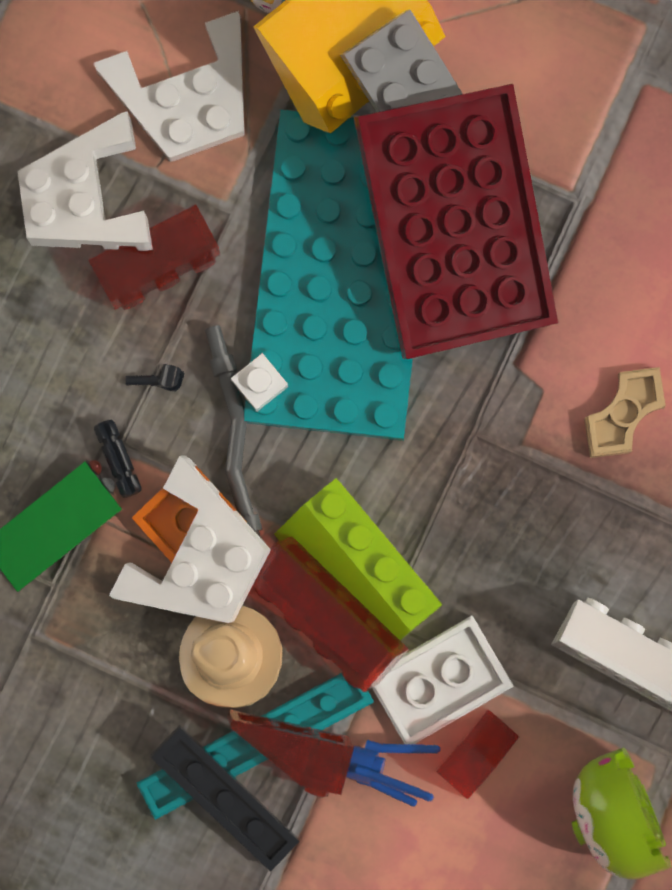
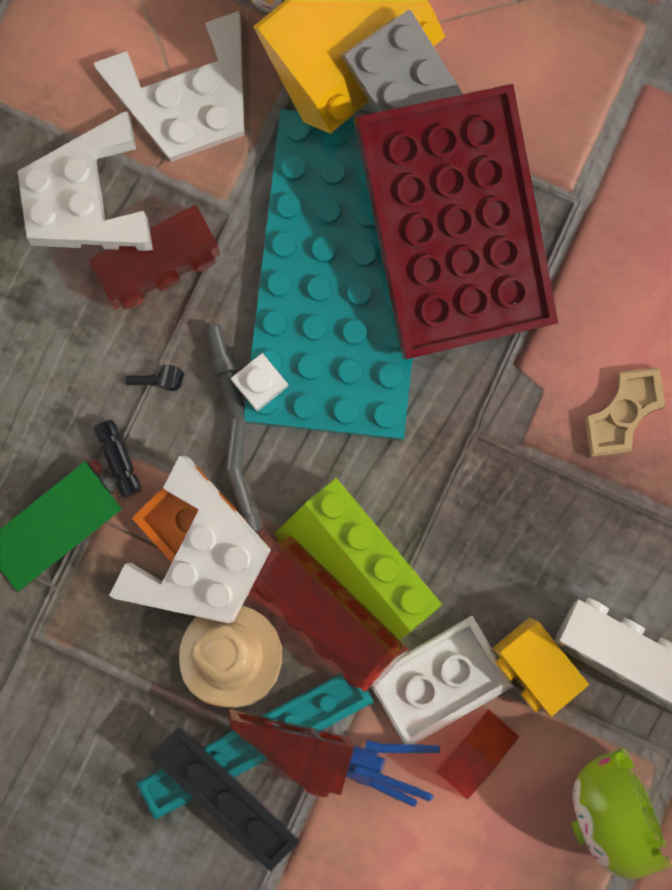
(539, 667): none -> yellow brick

